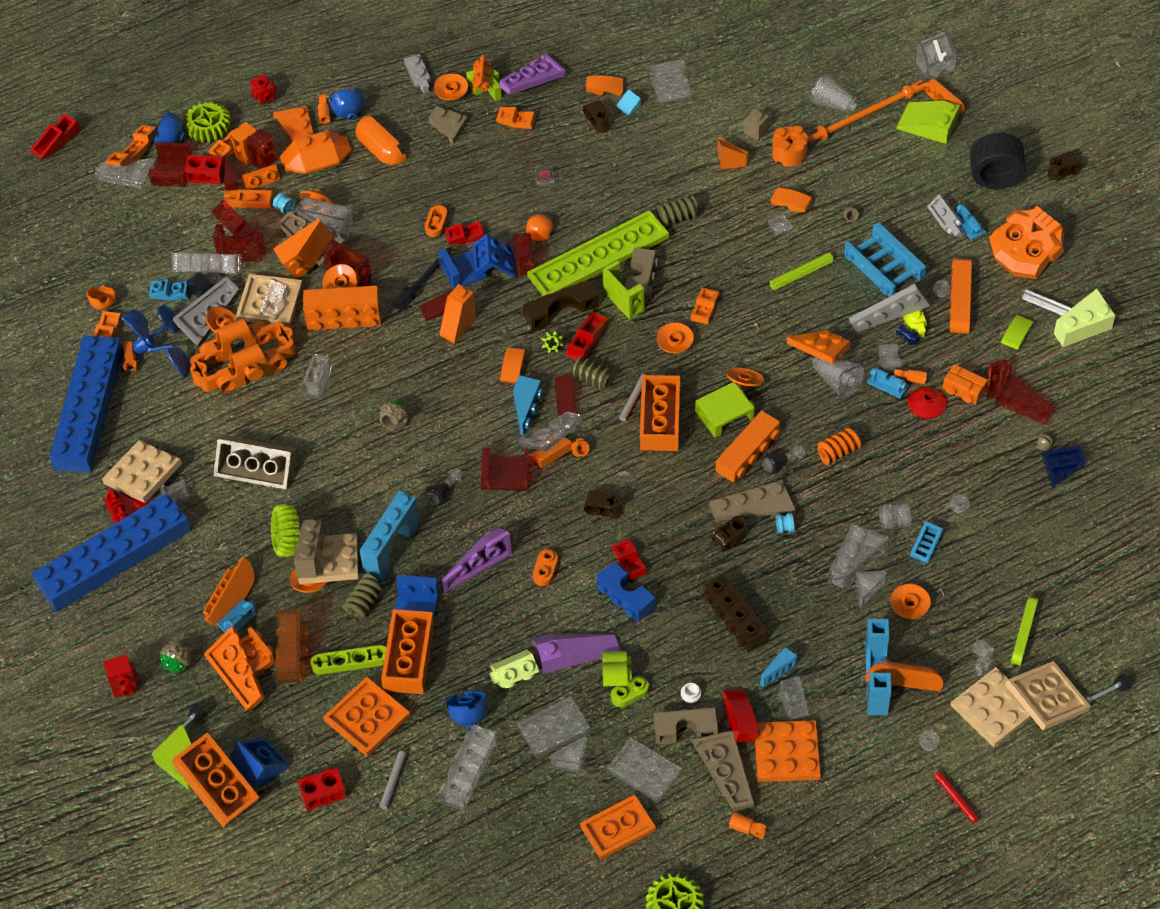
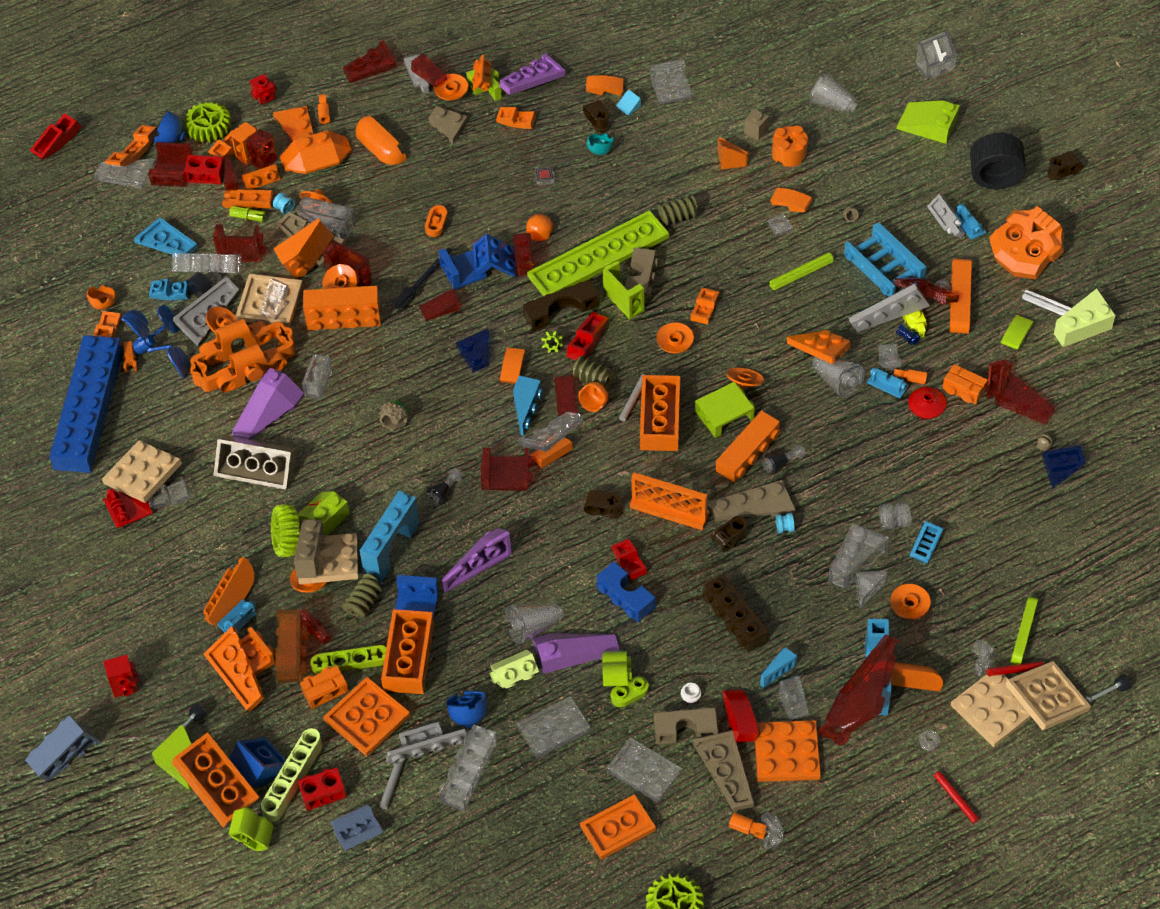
(60, 747): none -> sand blue wedge
(111, 552): blue brick -> none
(165, 238): none -> dark azure wing
(175, 657): piece -> none
(232, 220): clear red panel -> none
(247, 214): none -> lime axle
(251, 829): none -> lime brick
(270, 400): none -> medium lavender wedge
(290, 784): none -> yellowish green beam
(322, 635): none -> clear red pin
(323, 686): none -> orange brick
(326, 507): none -> lime slope
(347, 103): blue cylinder -> none
(356, 827): none -> sand blue bracket
(372, 63): none -> clear red wing
(424, 740): none -> light grey bracket
(427, 70): none -> clear red slope
(458, 314): orange slope -> none
(460, 235): red slope -> none
(475, 350): none -> clear blue wing
(532, 619): none -> clear cone
(545, 565): orange plate -> none
(571, 757): clear slope -> none
(584, 447): orange plate -> none
(593, 396): none -> orange hair
(600, 144): none -> teal hair
(662, 506): none -> orange fence
(773, 829): none -> clear bracket
(837, 445): orange piece -> none
(861, 695): none -> clear red windscreen
(907, 92): orange bar -> none
(929, 289): none -> clear red wing
(939, 93): orange beam -> none
(959, 499): clear plate -> none
(1013, 668): none -> red bar

